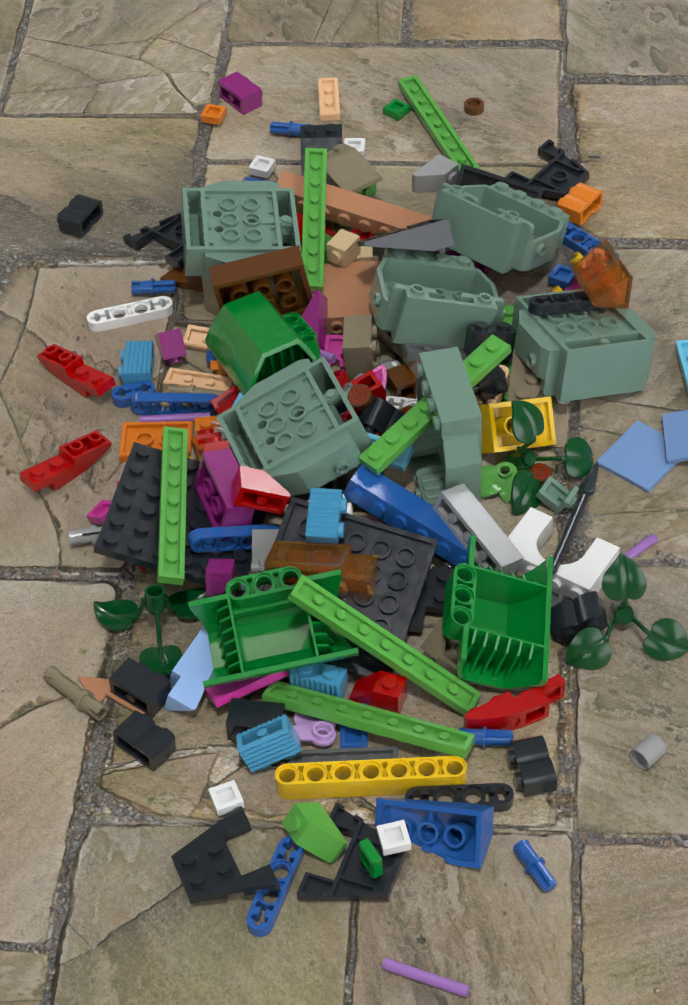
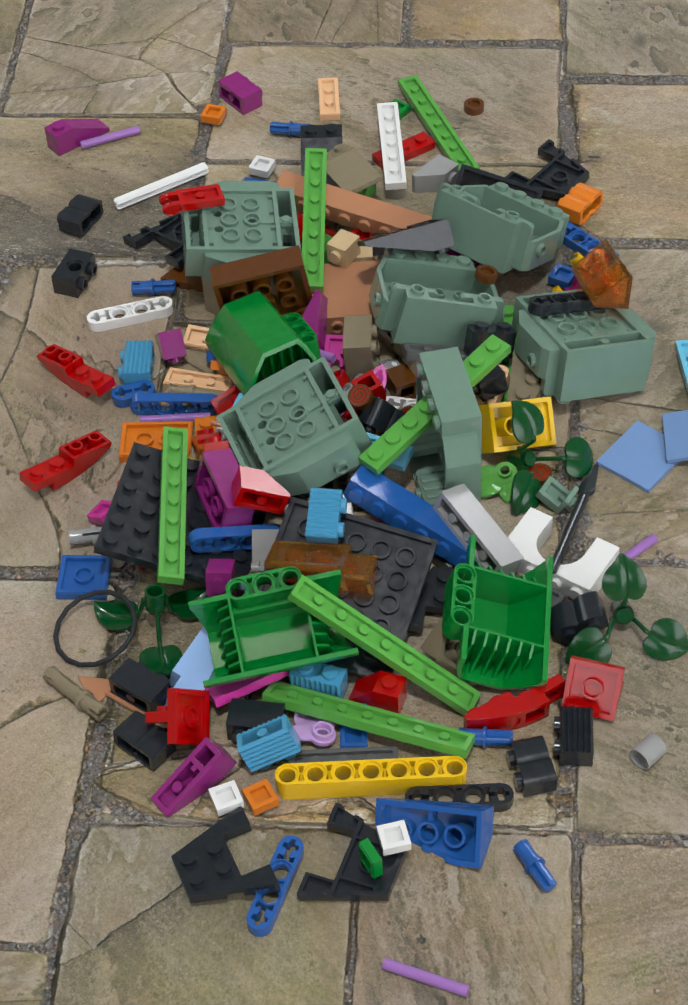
(66, 133): none -> magenta slope
(74, 273): none -> black brick
(82, 575): none -> blue tile
(109, 137): none -> medium lavender bar
(117, 652): none -> black piece
(160, 186): none -> white axle
(185, 716): none -> red bracket
(191, 199): none -> red hinge
(194, 777): none -> magenta slope
(260, 797): none -> orange plate
(314, 831): bright green slope -> none
(358, 143): white plate -> none
(391, 146): none -> white plate
(412, 148): none -> red plate
(486, 274): none -> reddish brown tile
(575, 736): none -> black brick
(594, 686): none -> bracket

